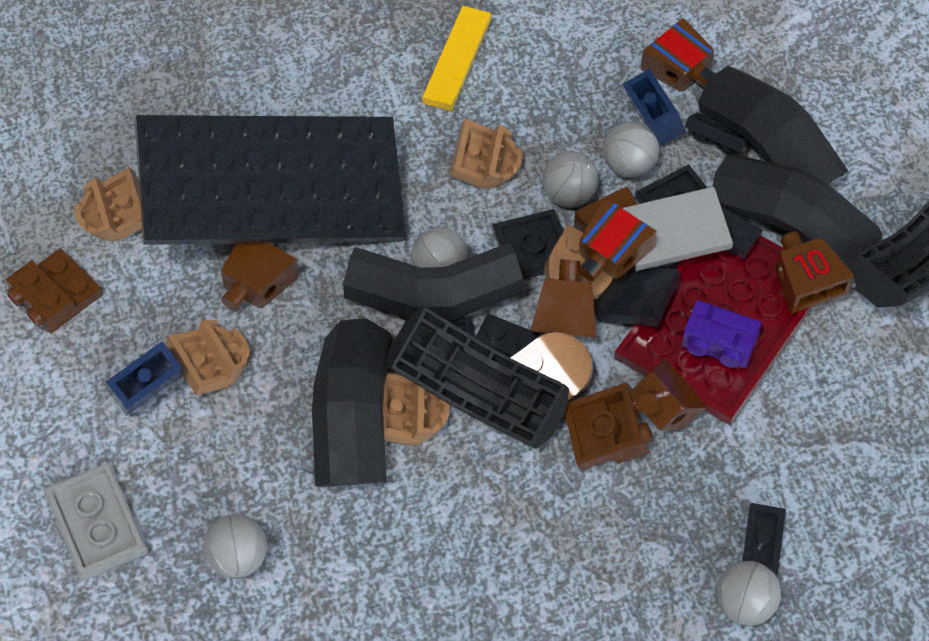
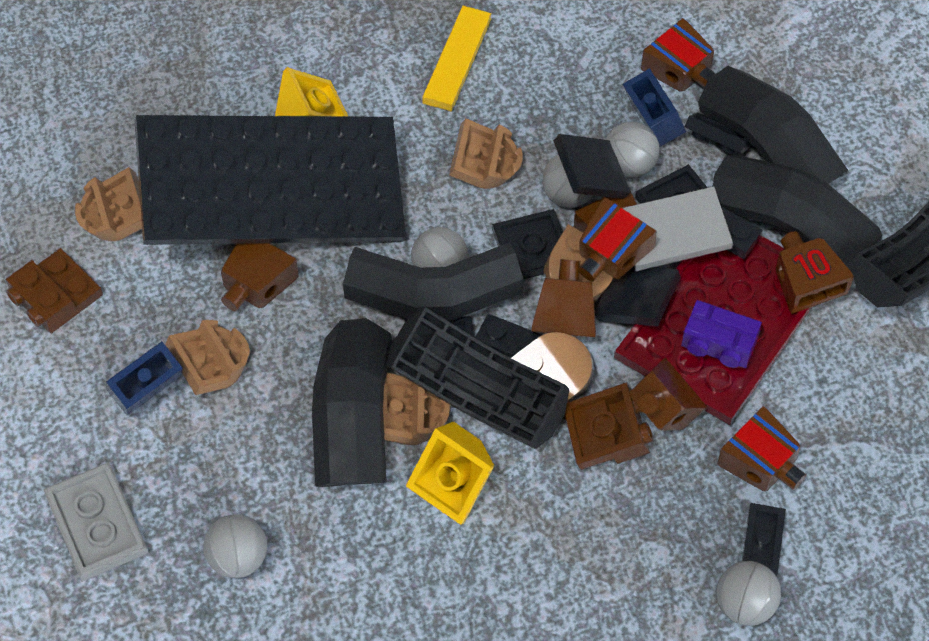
(307, 96): none -> yellow slope
(451, 471): none -> yellow slope
(591, 166): none -> black tile
(763, 453): none -> torso

